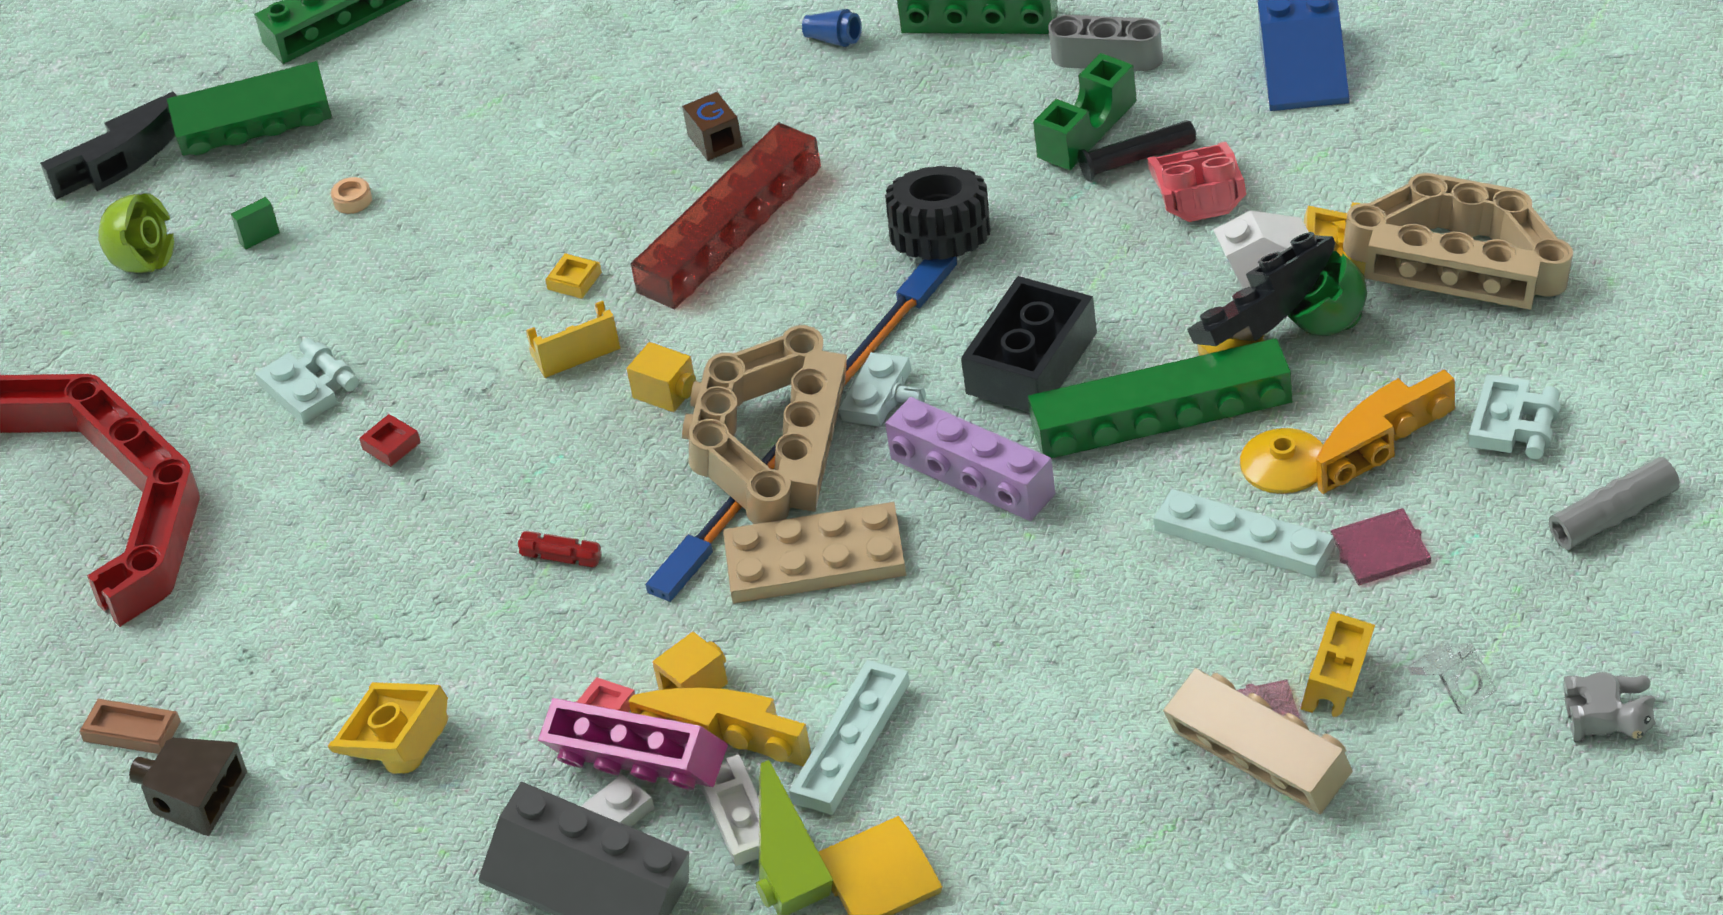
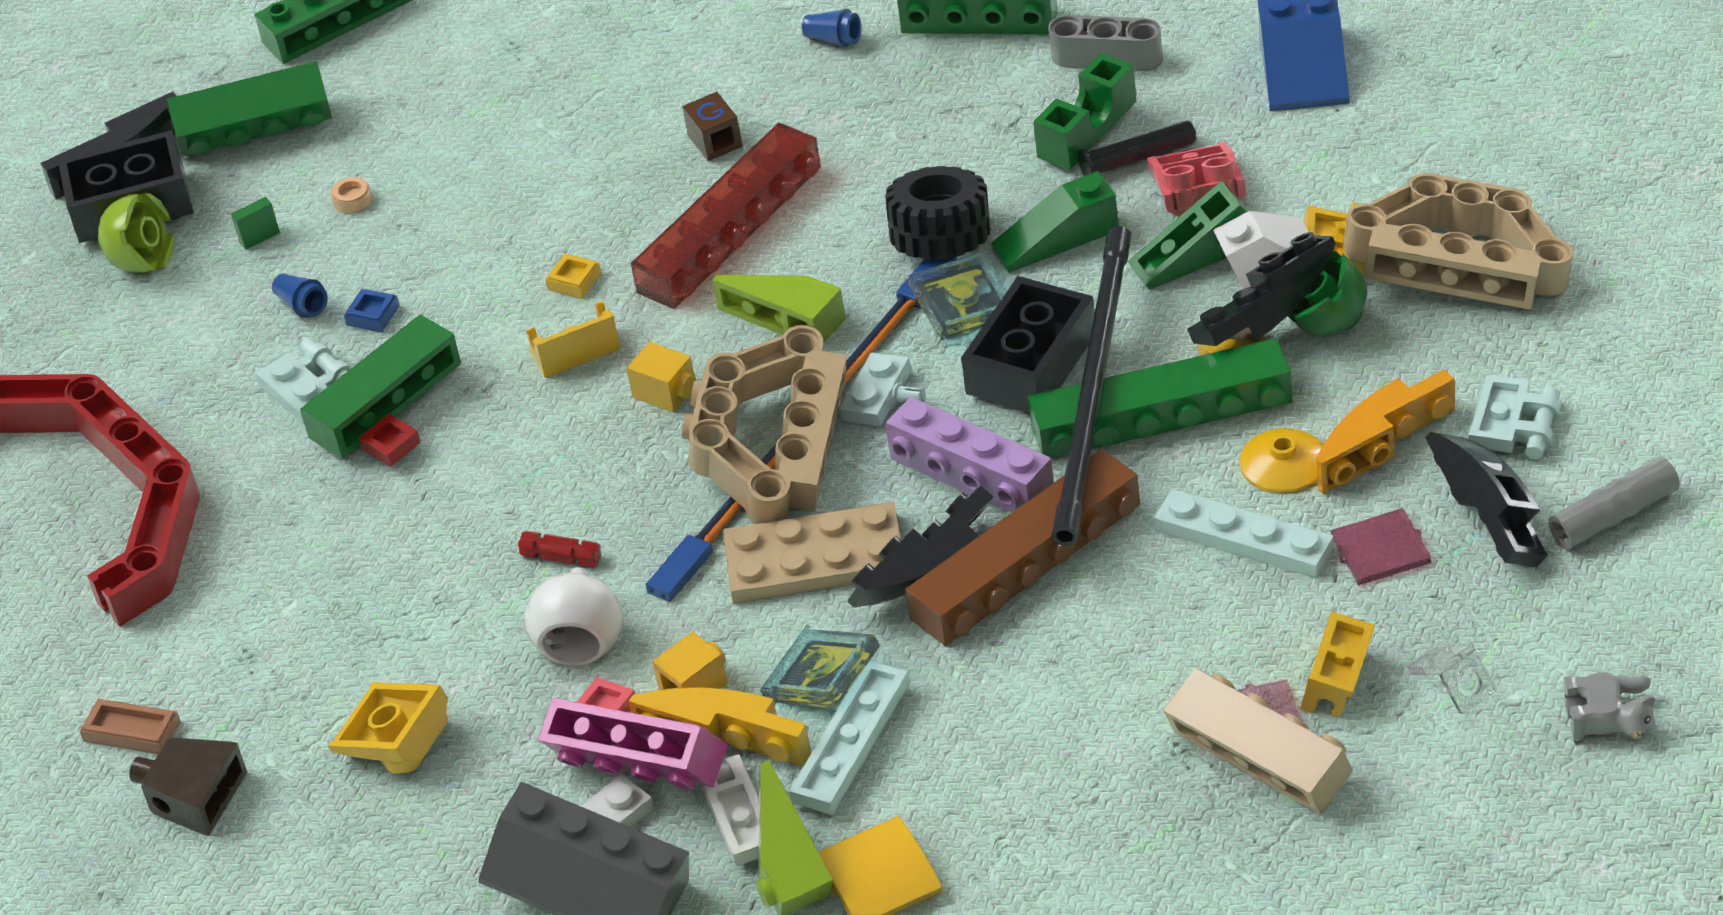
(110, 173): none -> black brick
(301, 294): none -> blue cone
(371, 310): none -> blue tile
(380, 385): none -> green brick
(582, 612): none -> white piece
(781, 301): none -> lime slope
(820, 668): none -> clear light blue tile
(918, 554): none -> black slope
(958, 294): none -> clear light blue tile
(1017, 552): none -> dark orange brick
(1061, 221): none -> green slope
(1069, 509): none -> black piece
(1189, 240): none -> green slope
(1502, 499): none -> black slope

